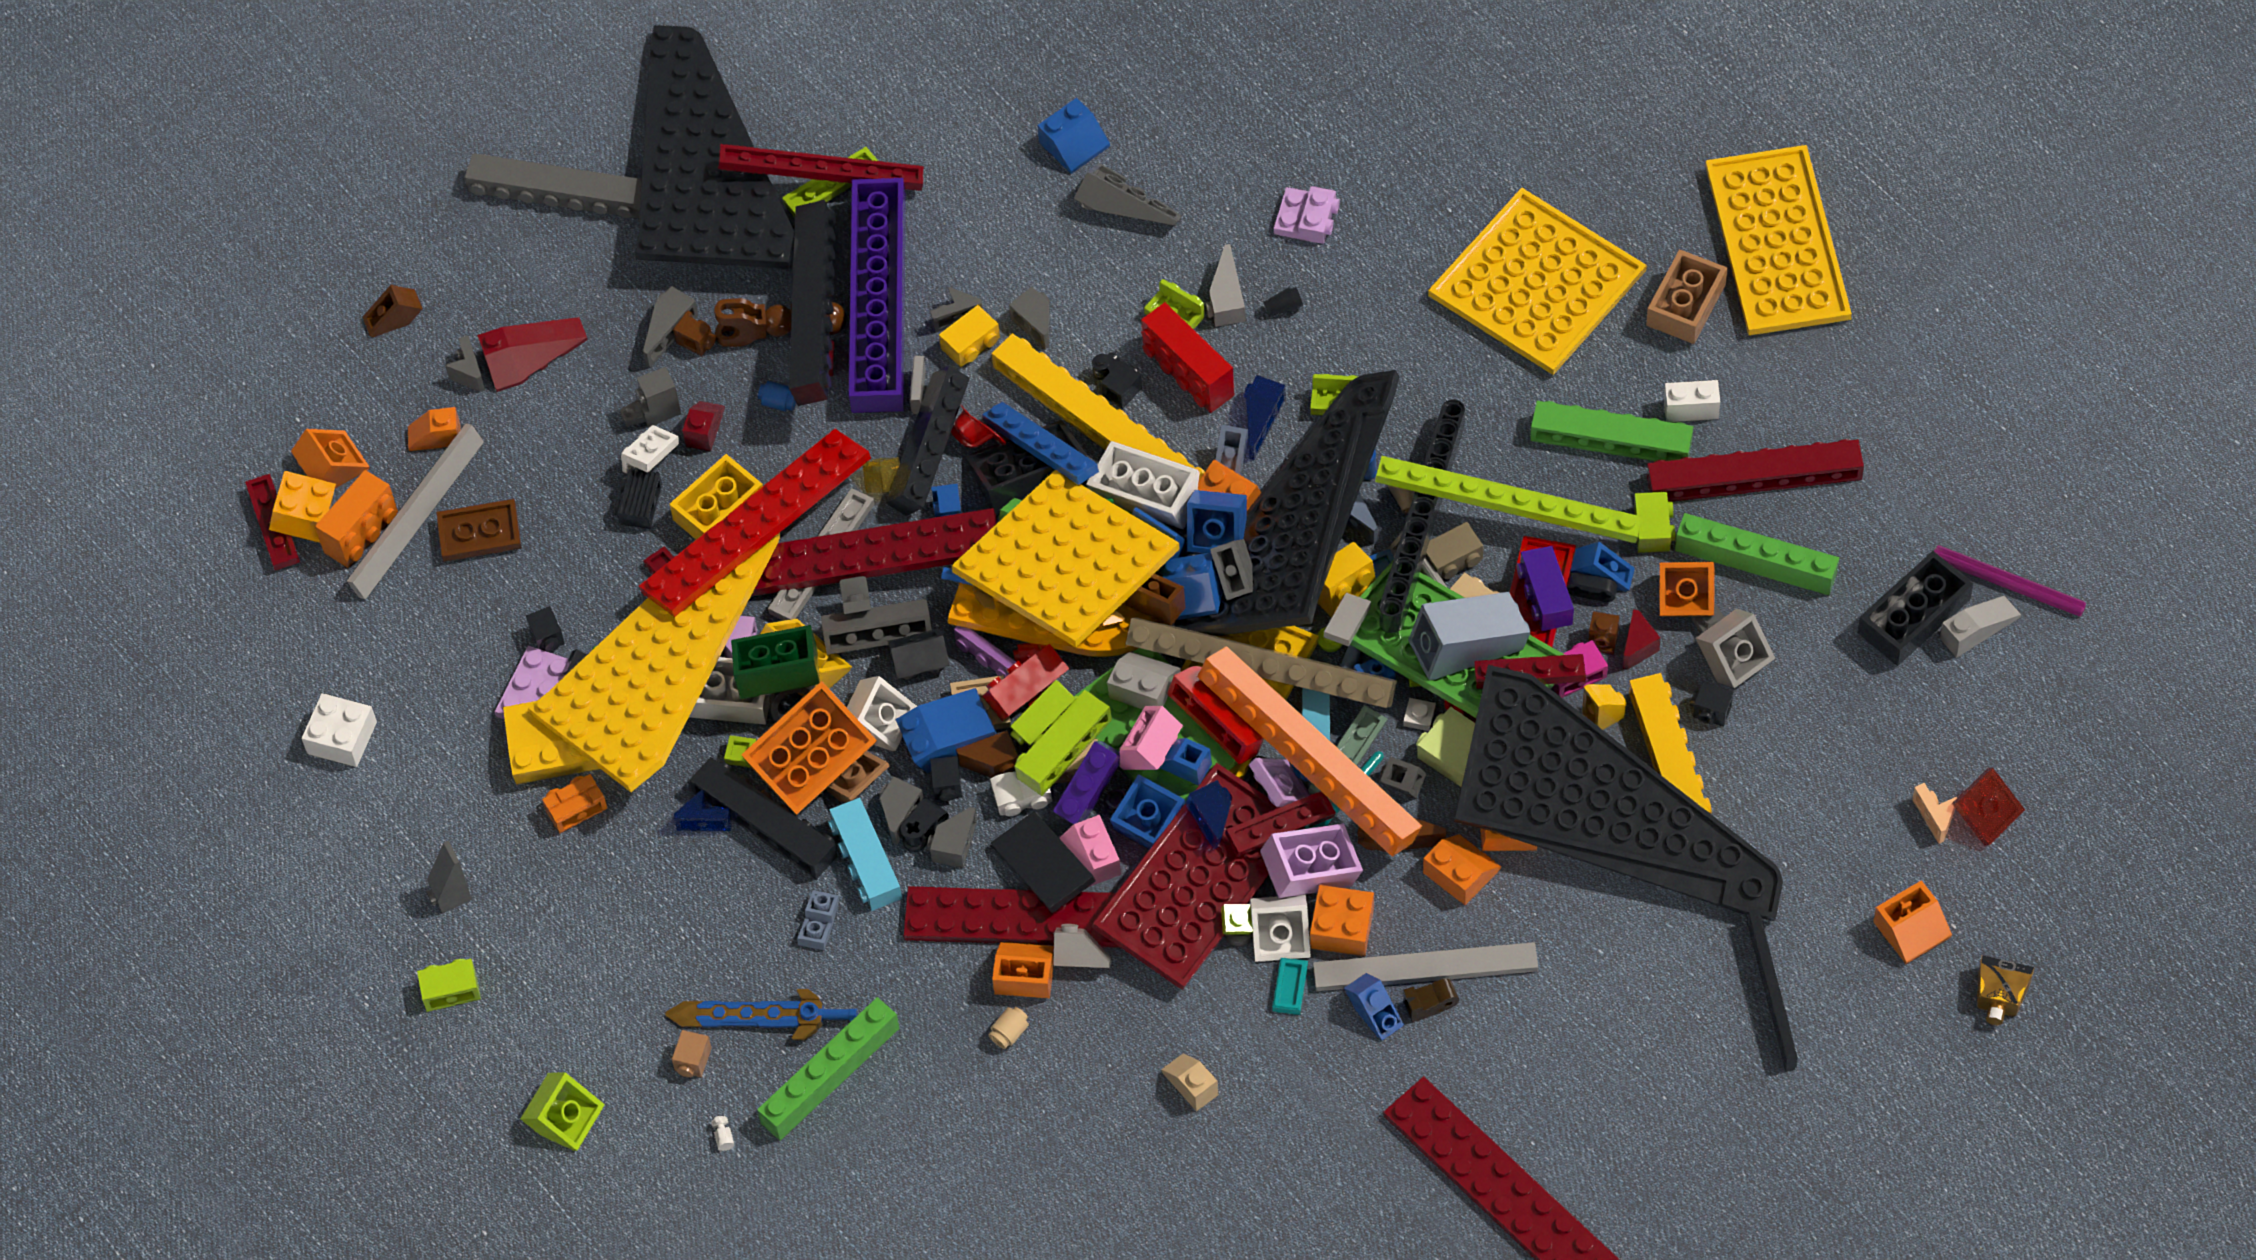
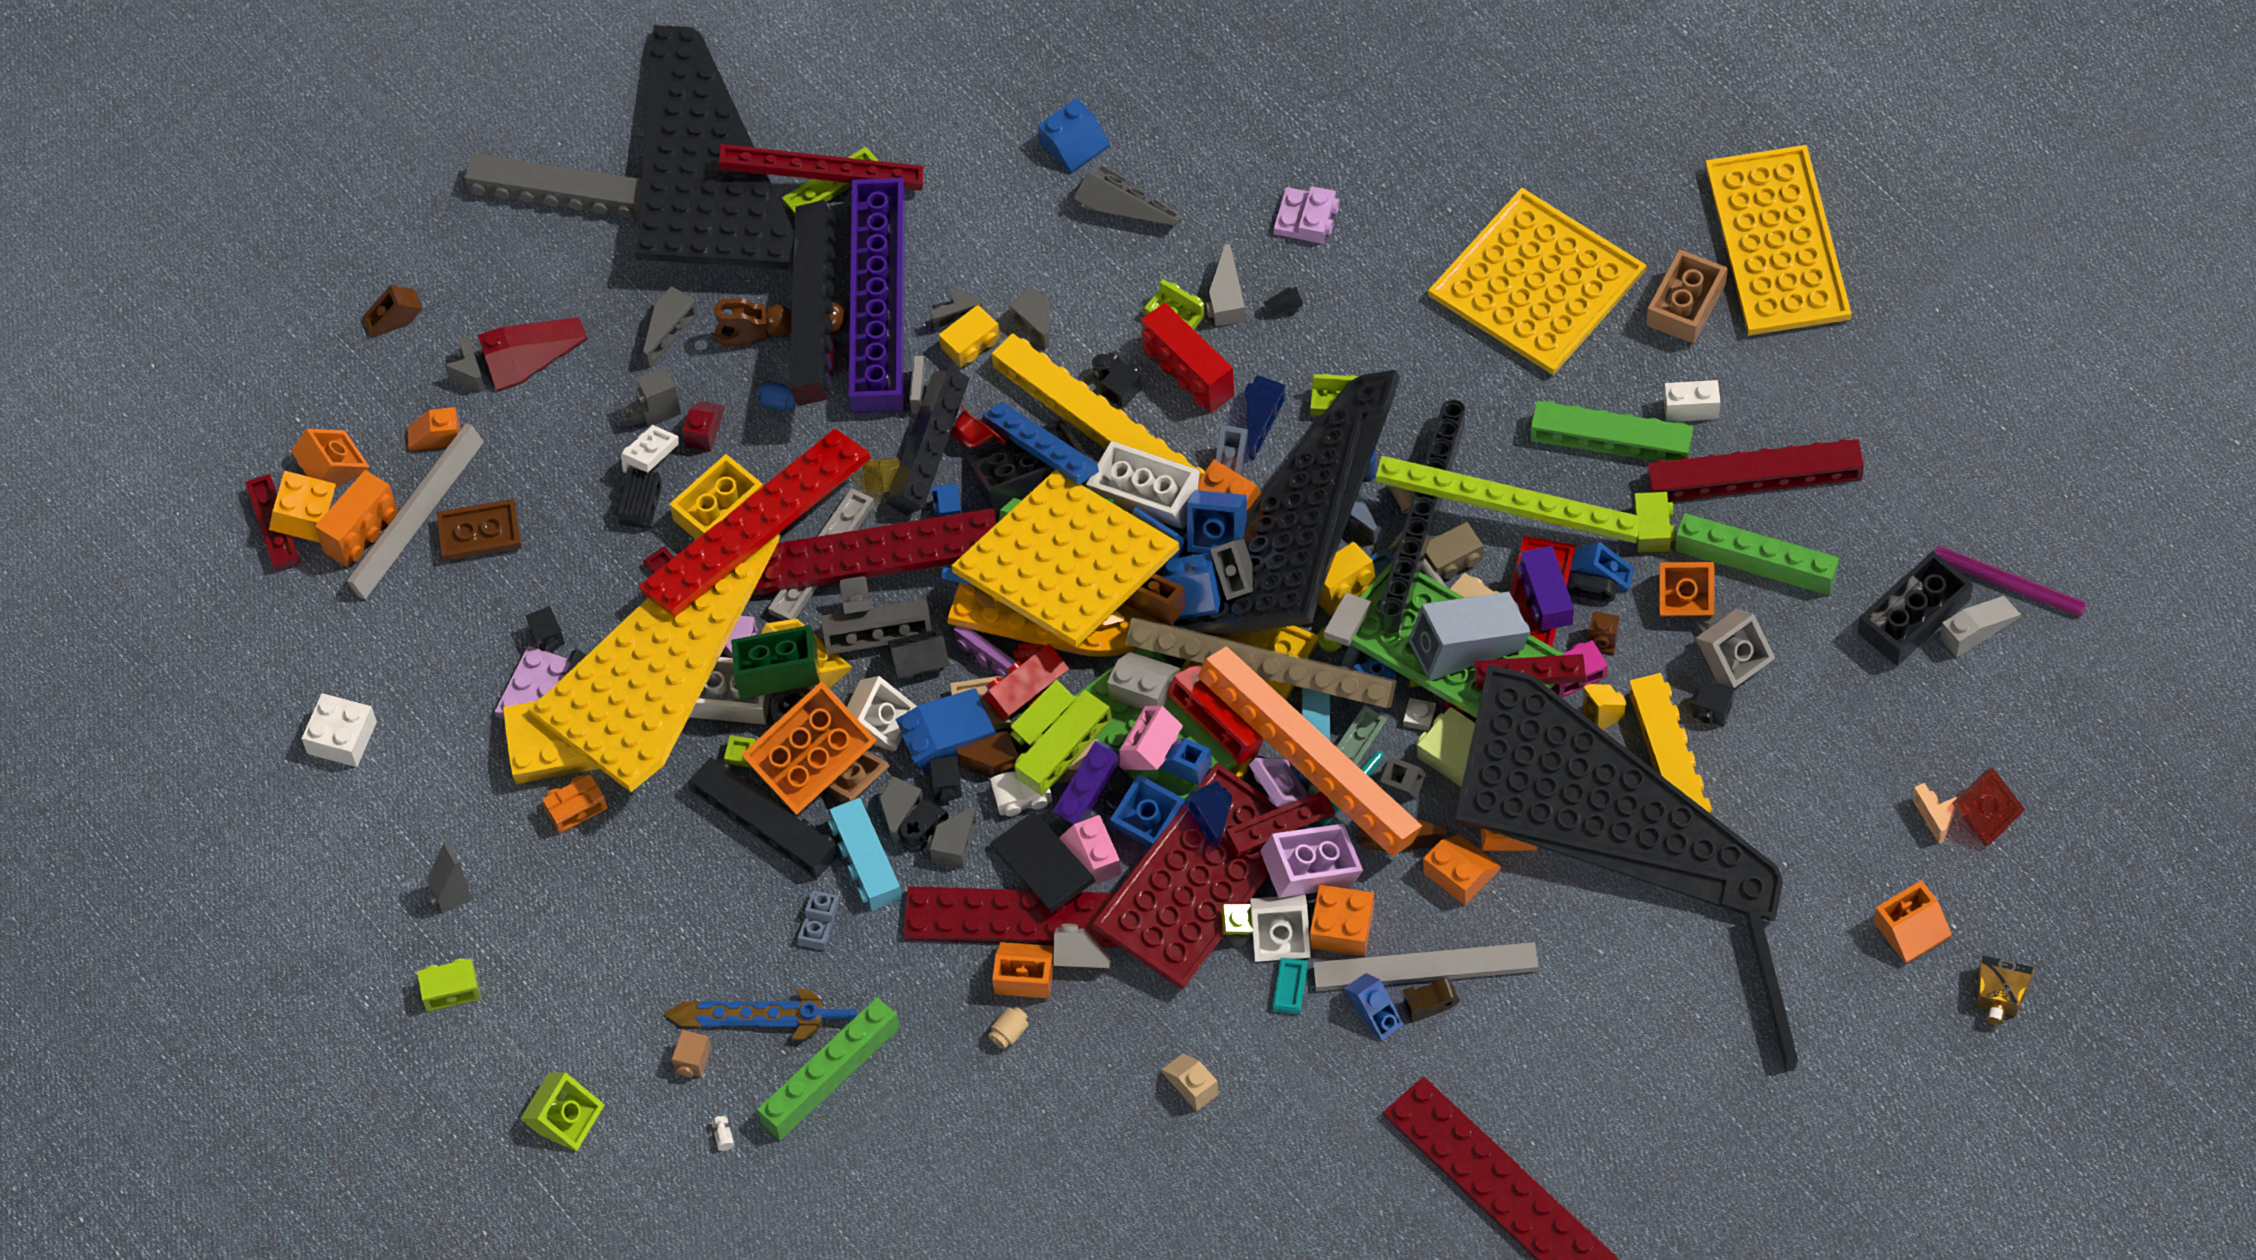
(694, 334): reddish brown brick -> none
(695, 816): clear blue slope -> none
(1641, 641): dark red slope -> none

